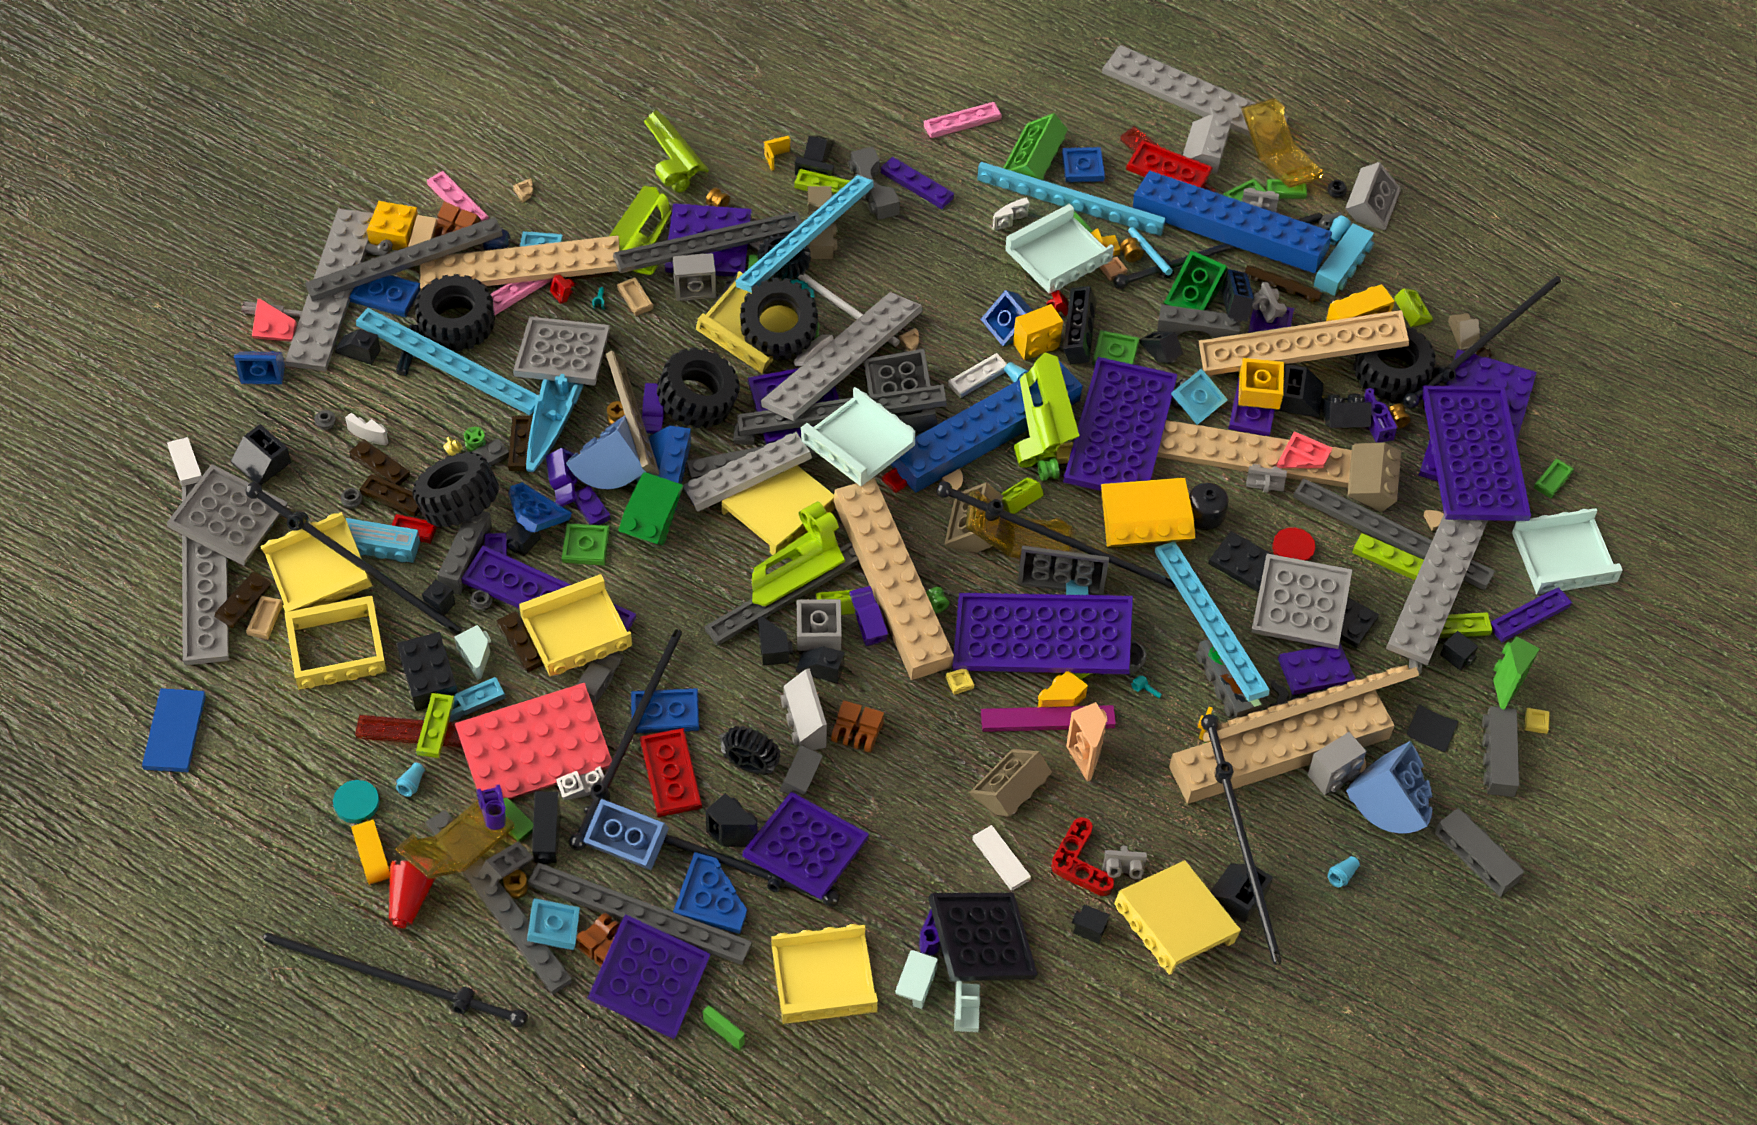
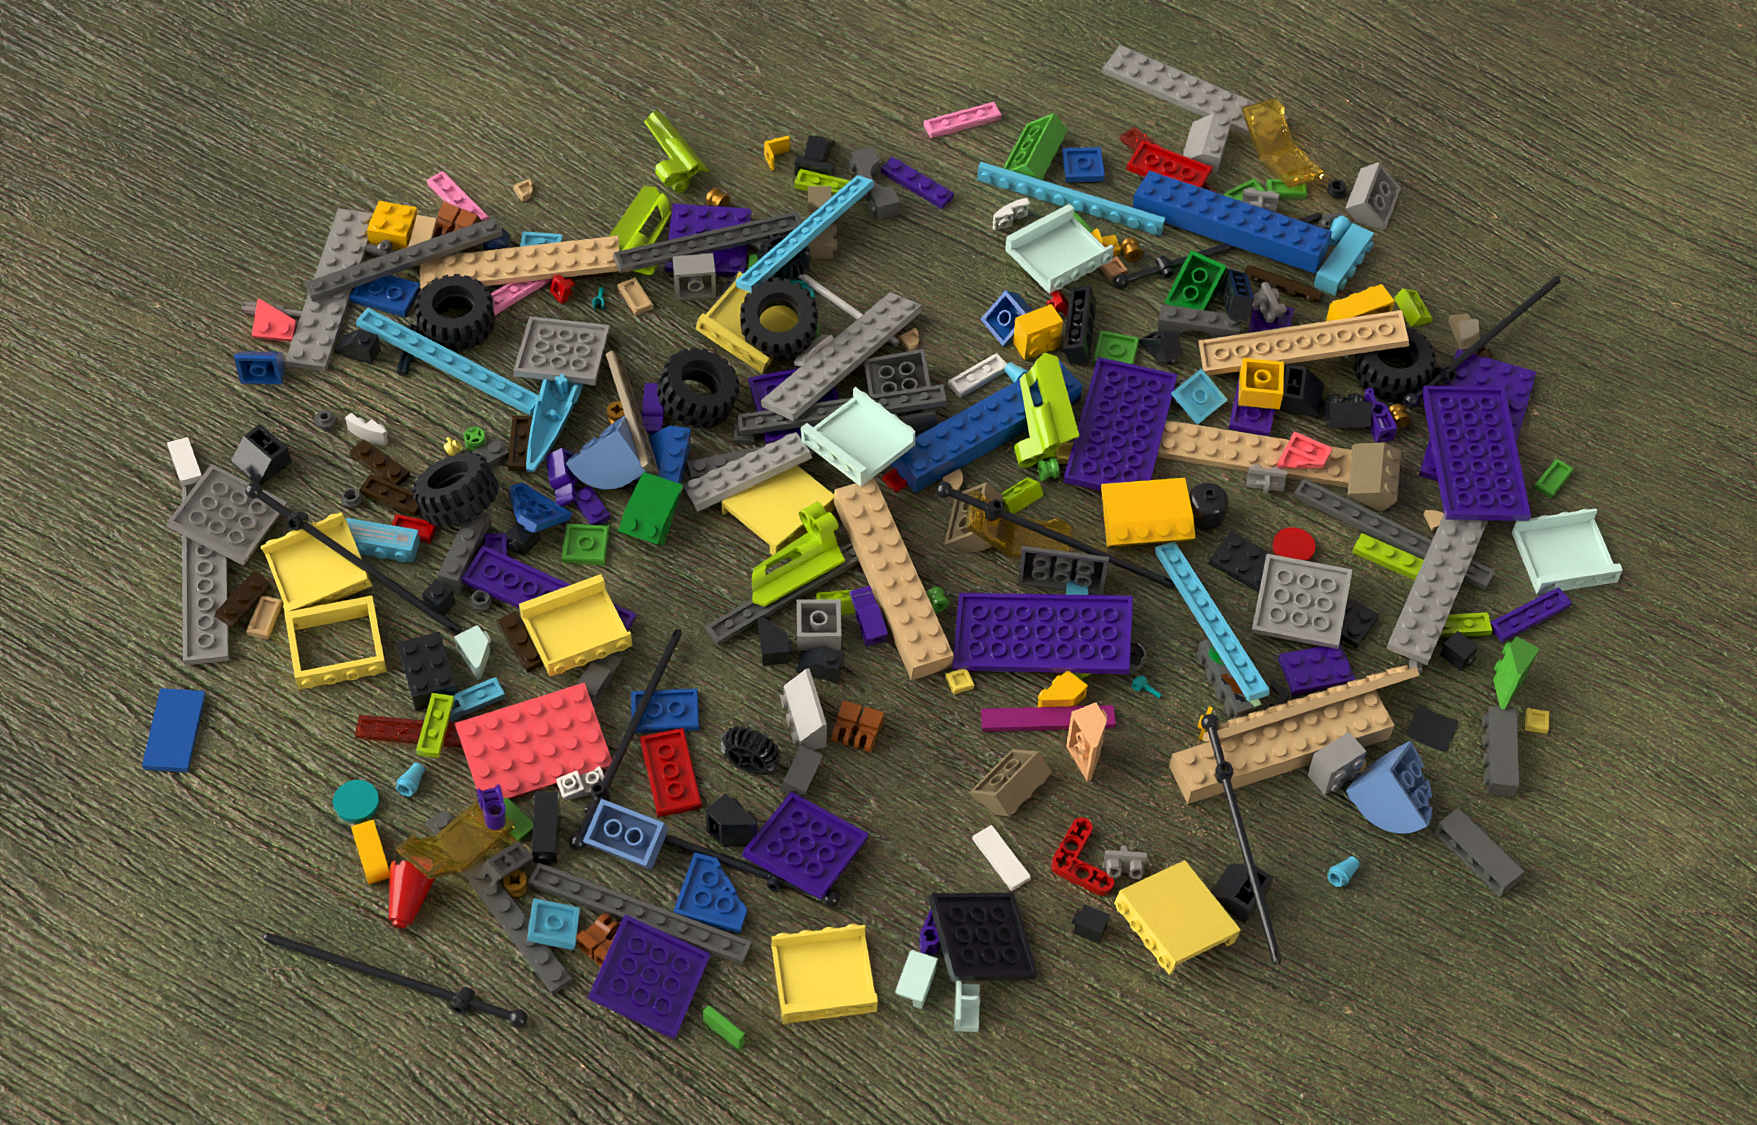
(1150, 251): medium azure bar -> none

